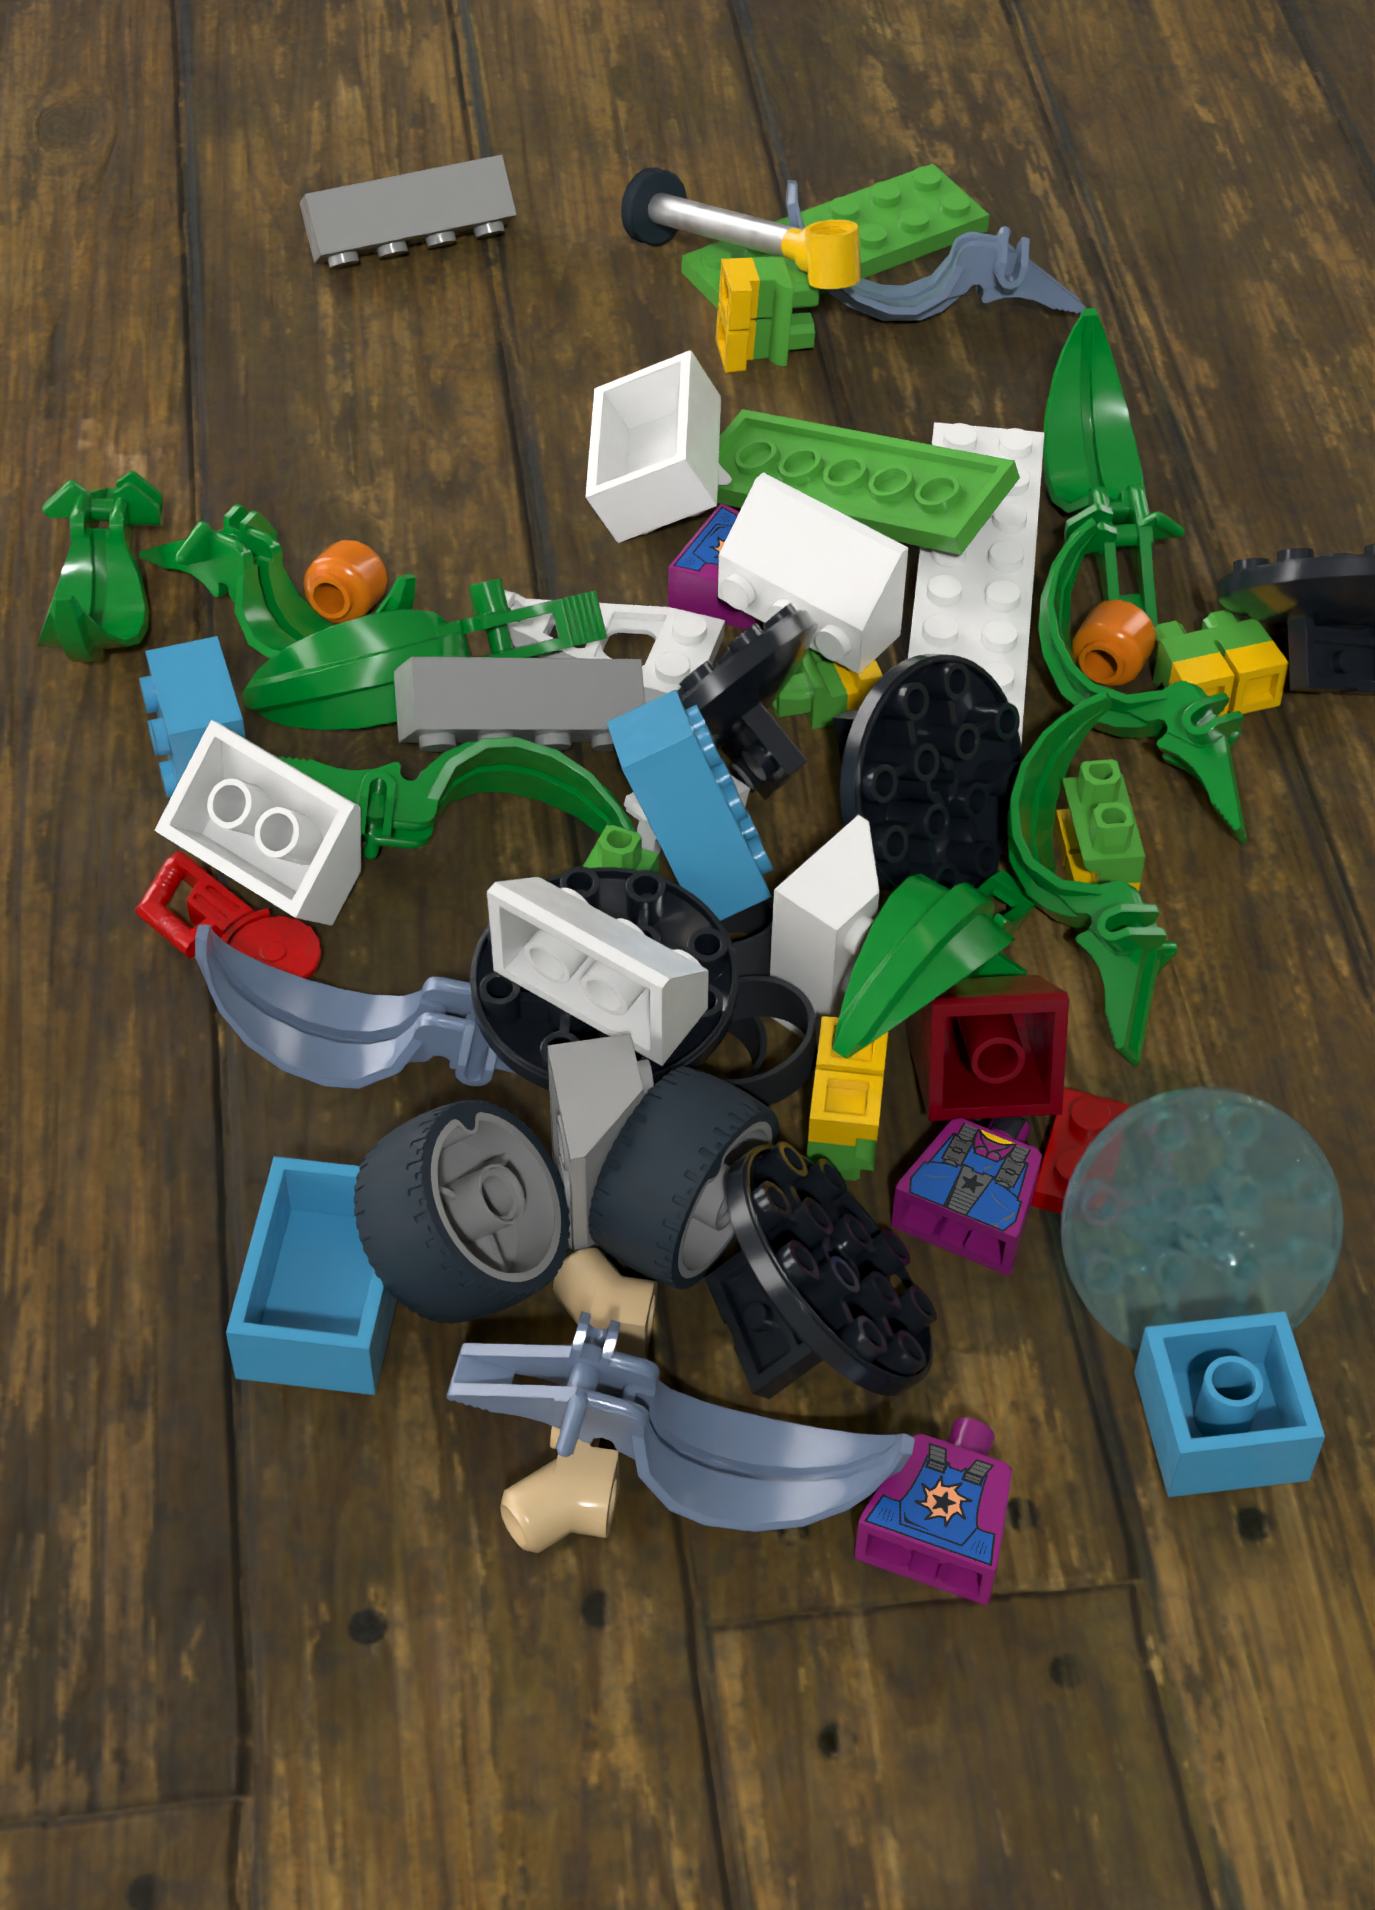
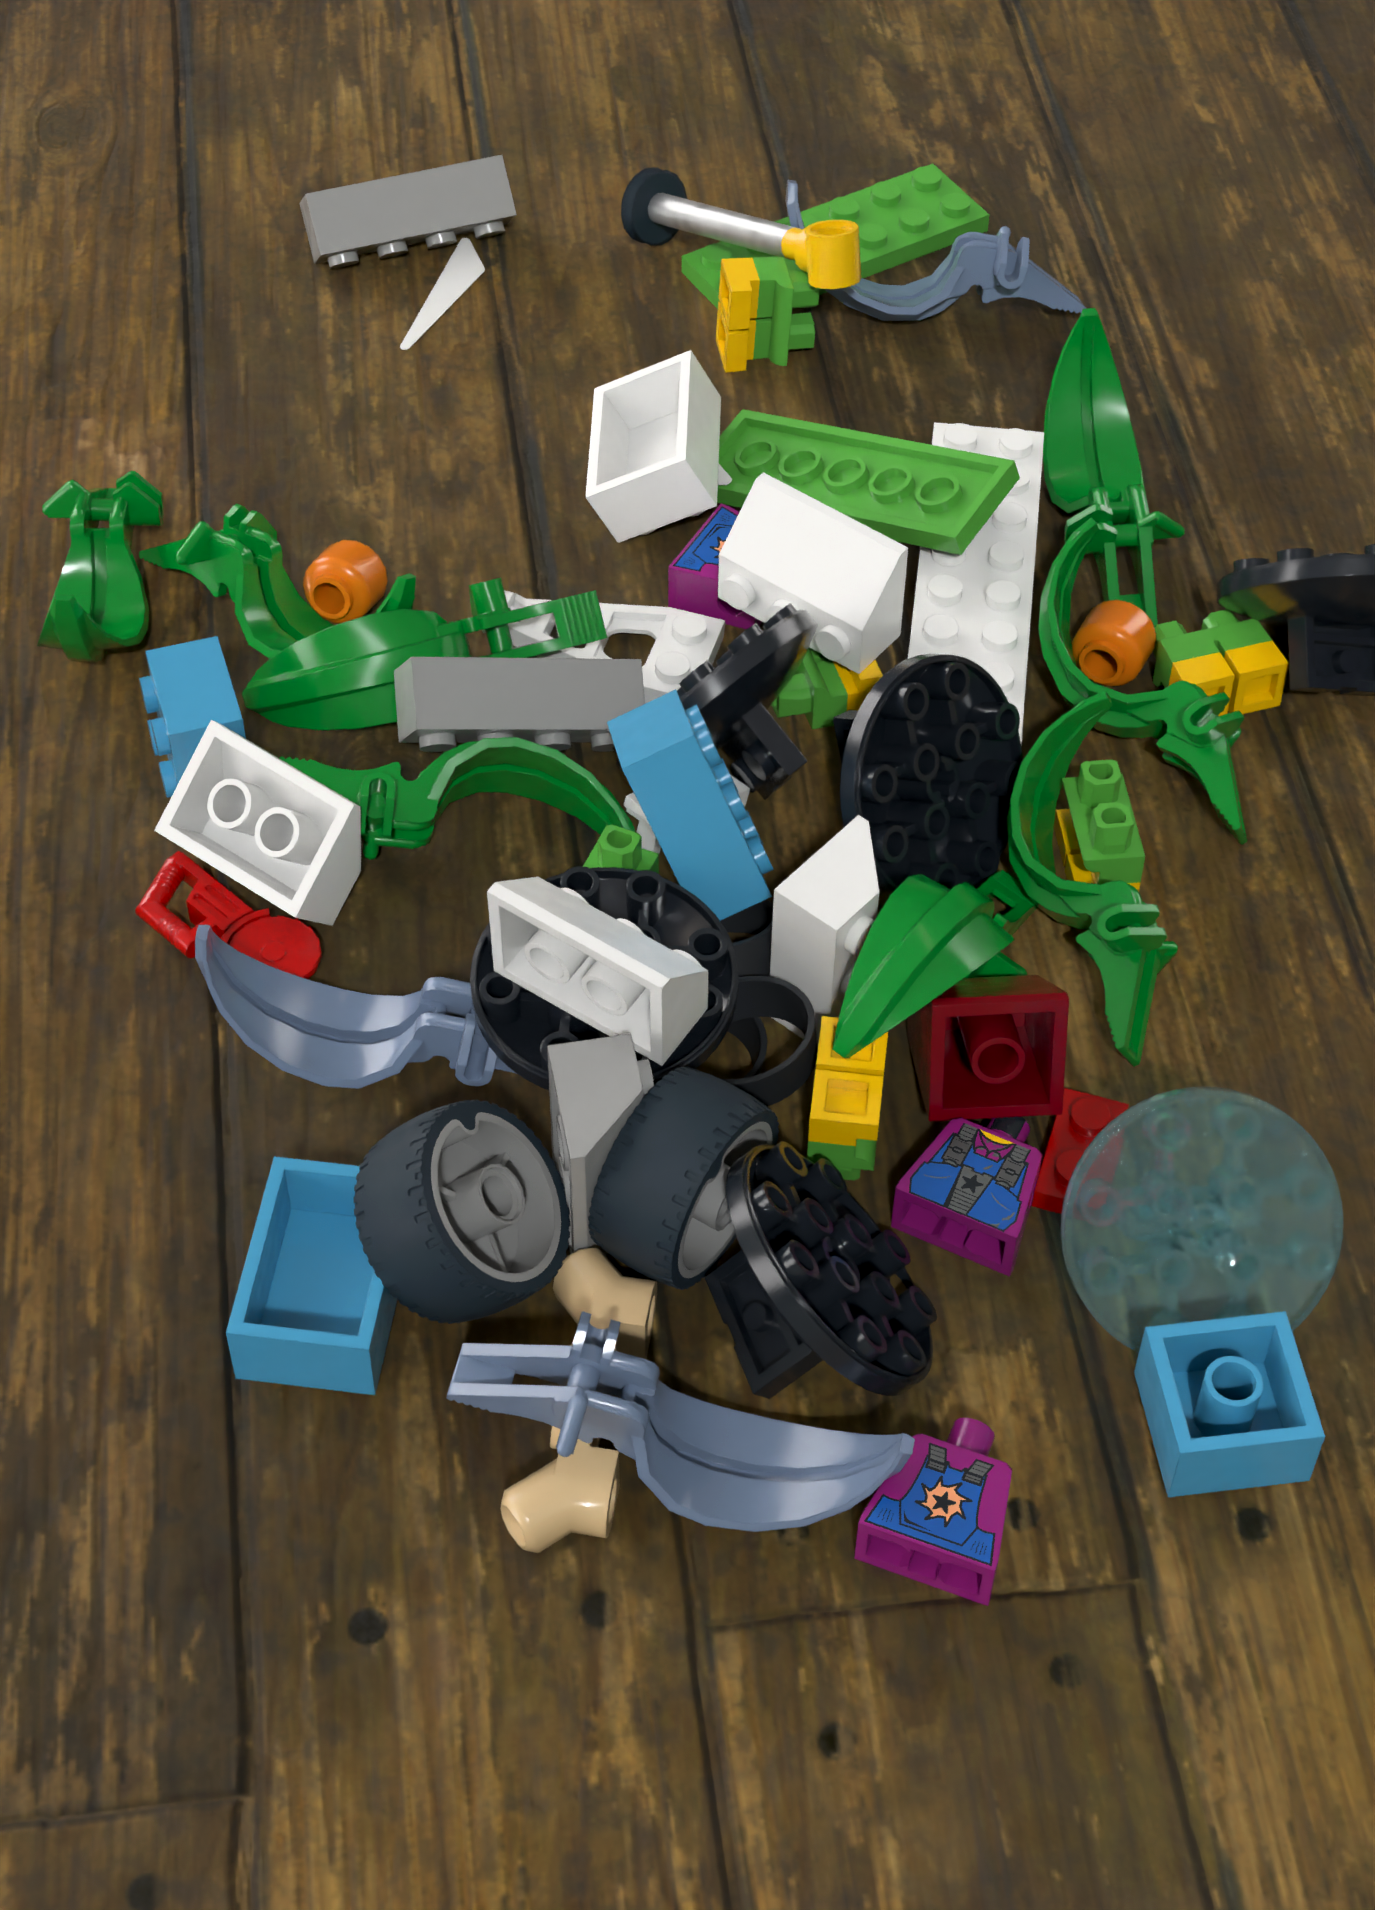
(458, 275): none -> white sticker

